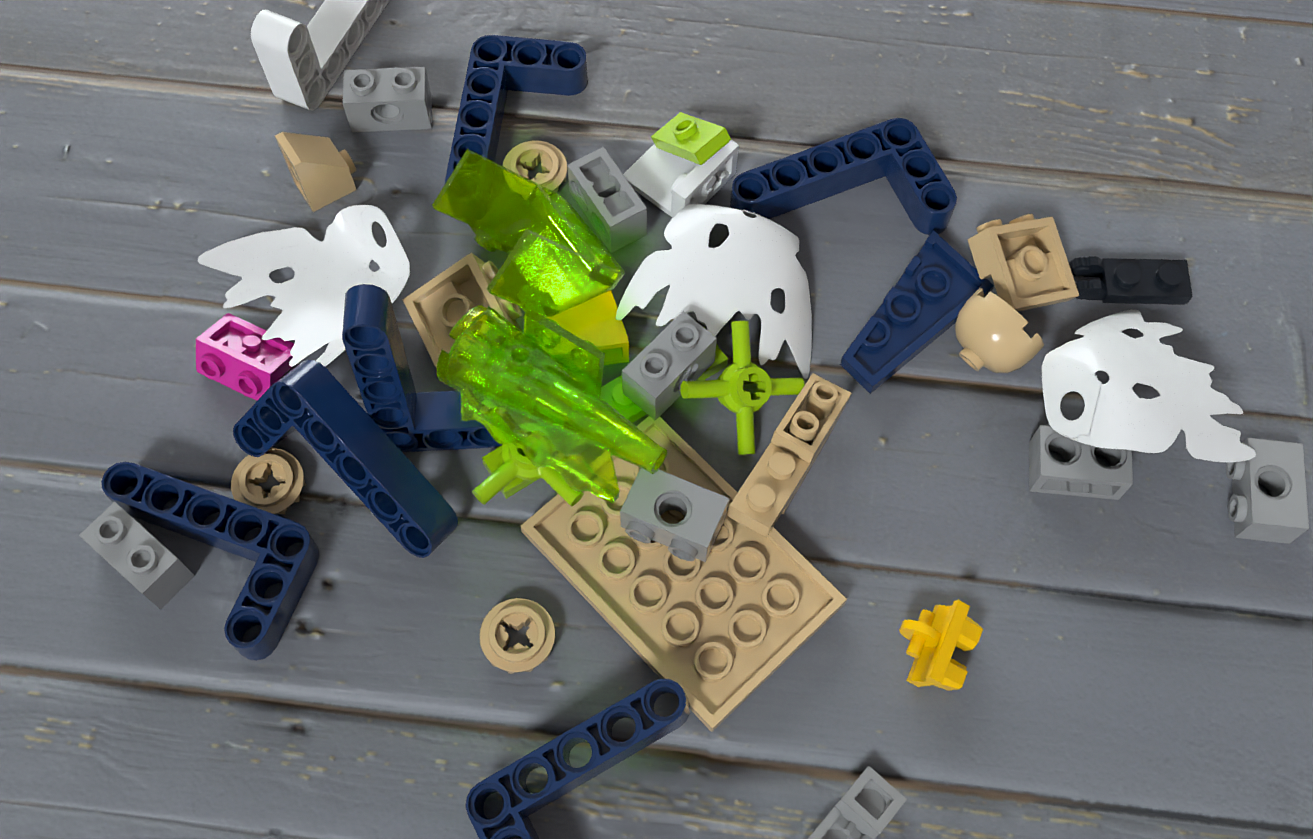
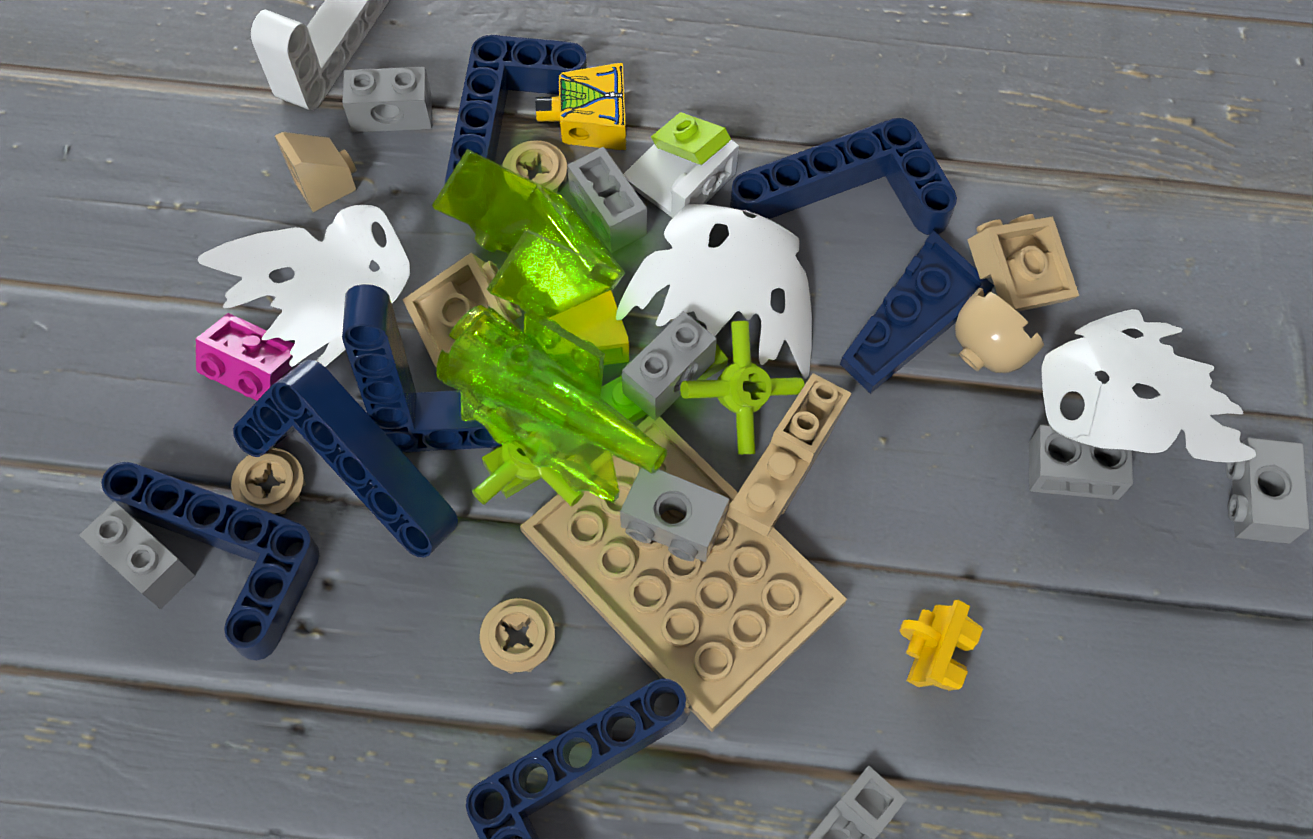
(588, 107): none -> yellow torso
(1133, 280): black hinge -> none

